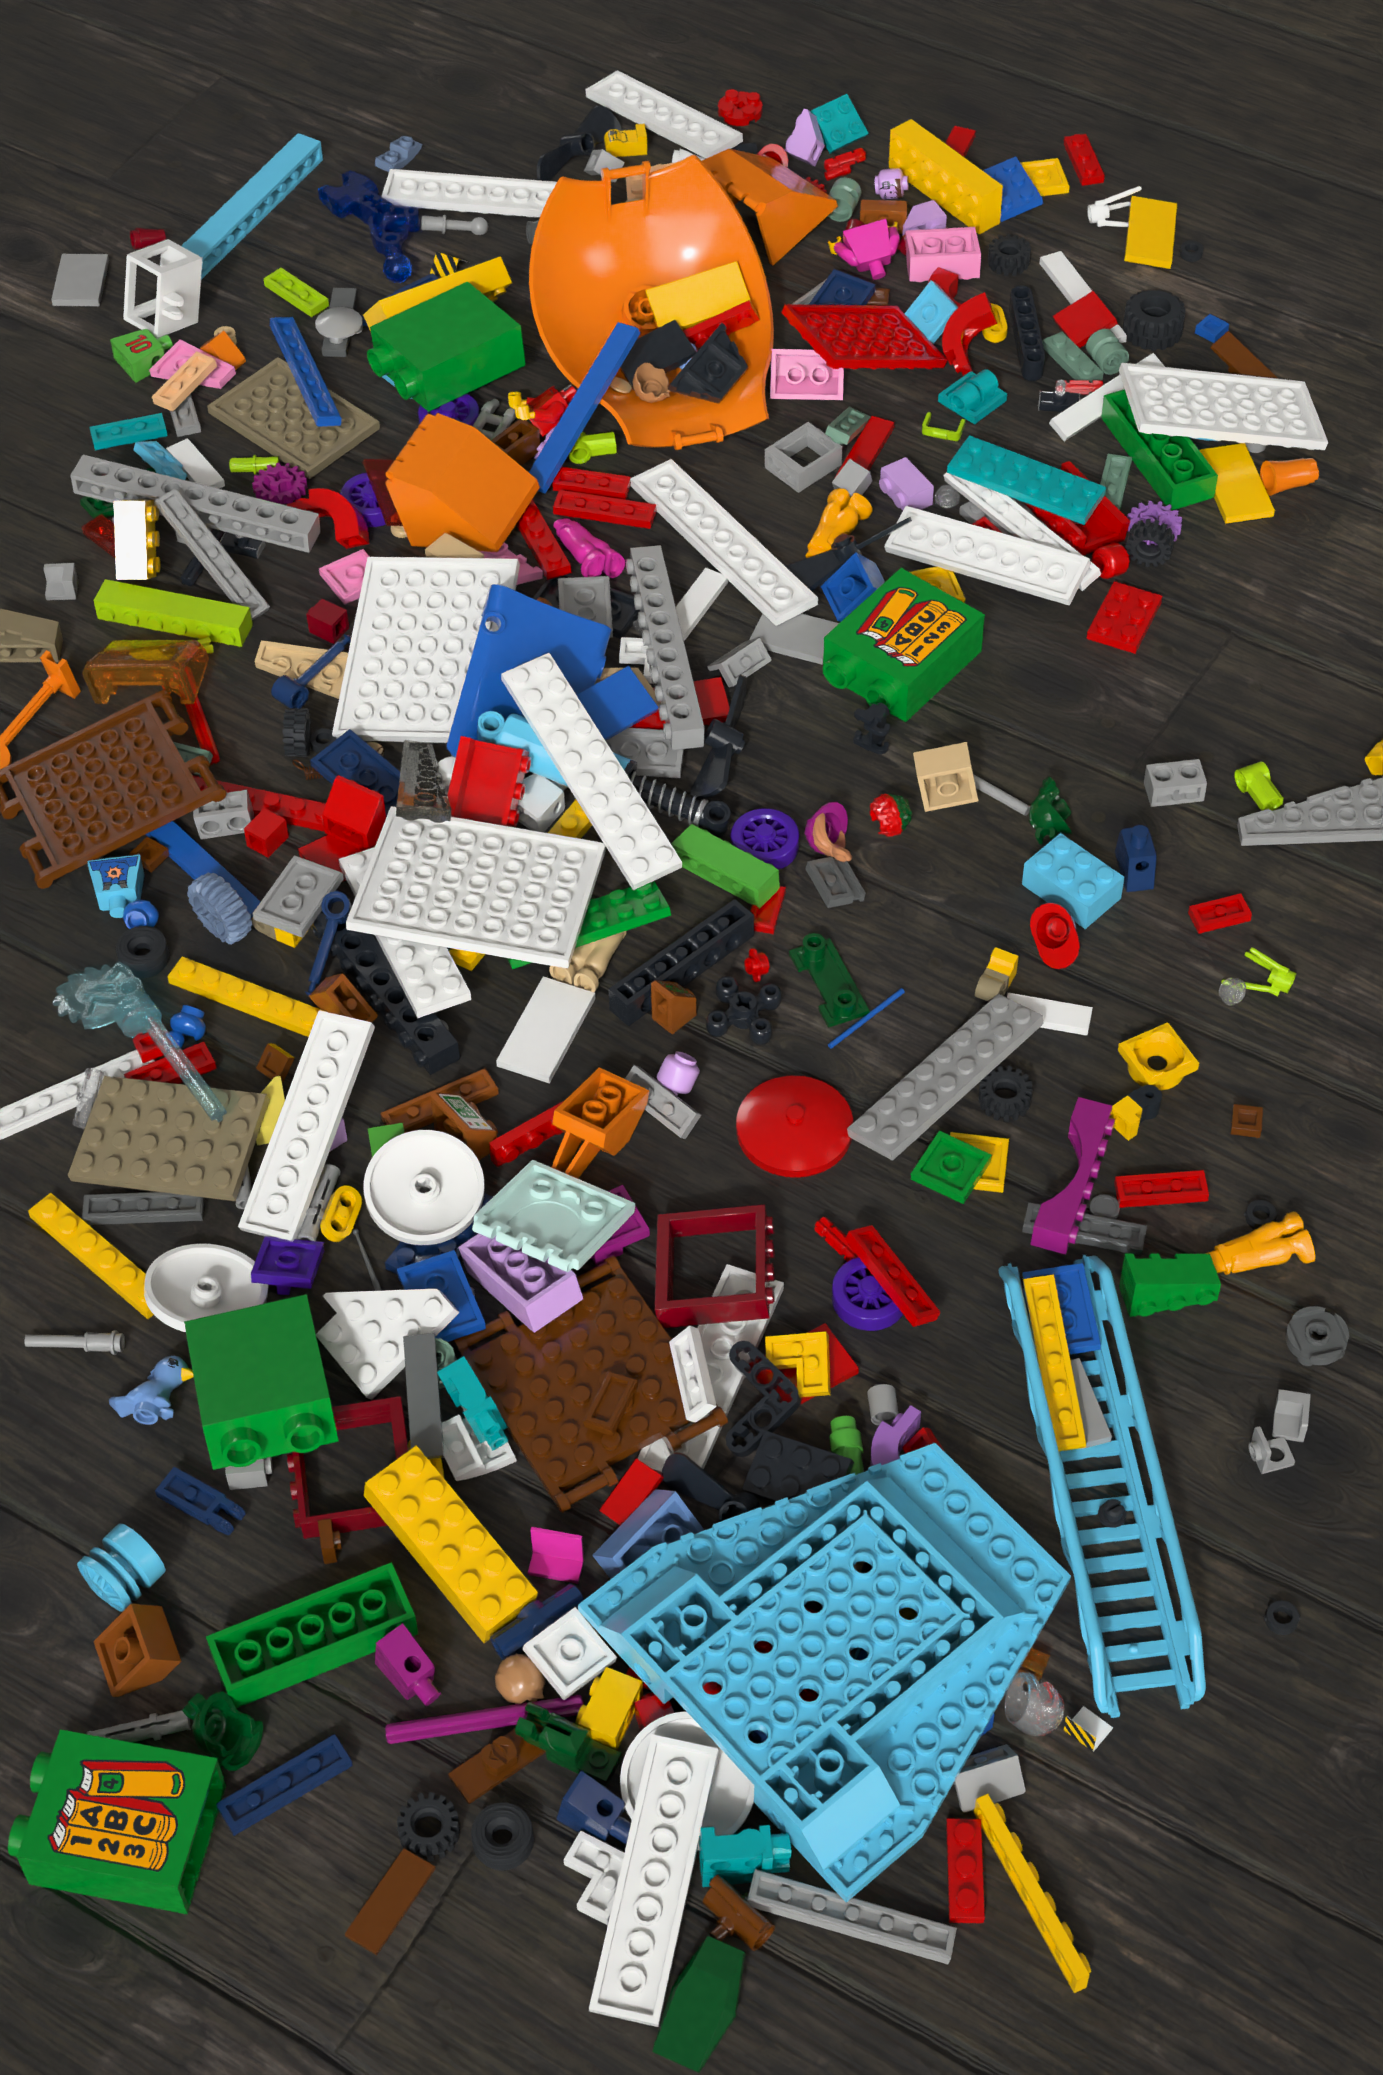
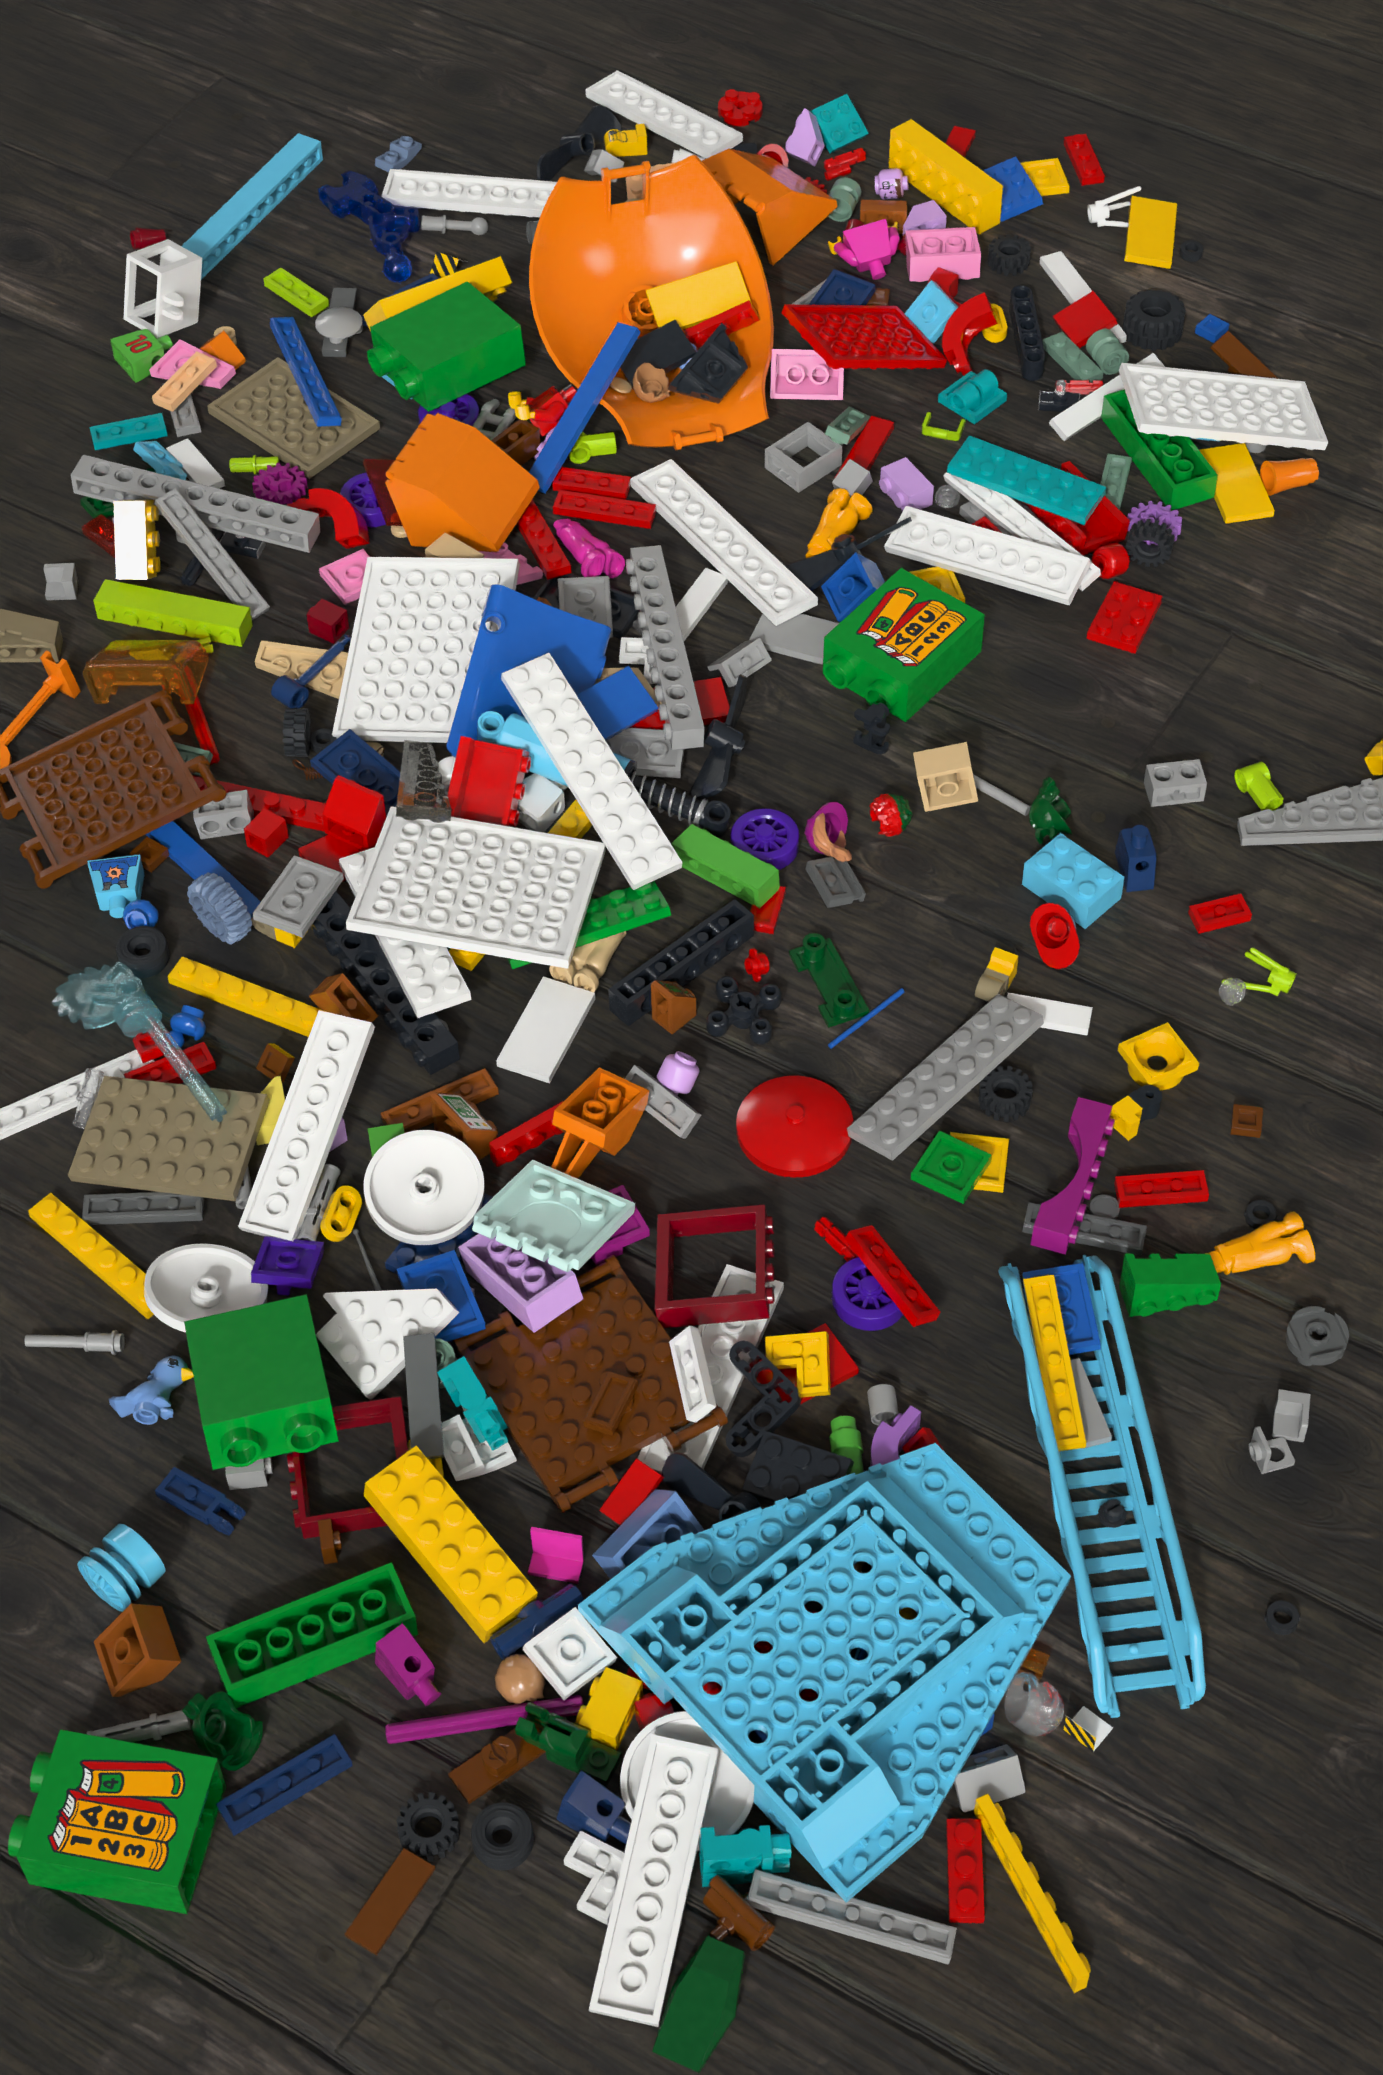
(80, 280): light grey tile -> none
(328, 935): dark blue piece -> none

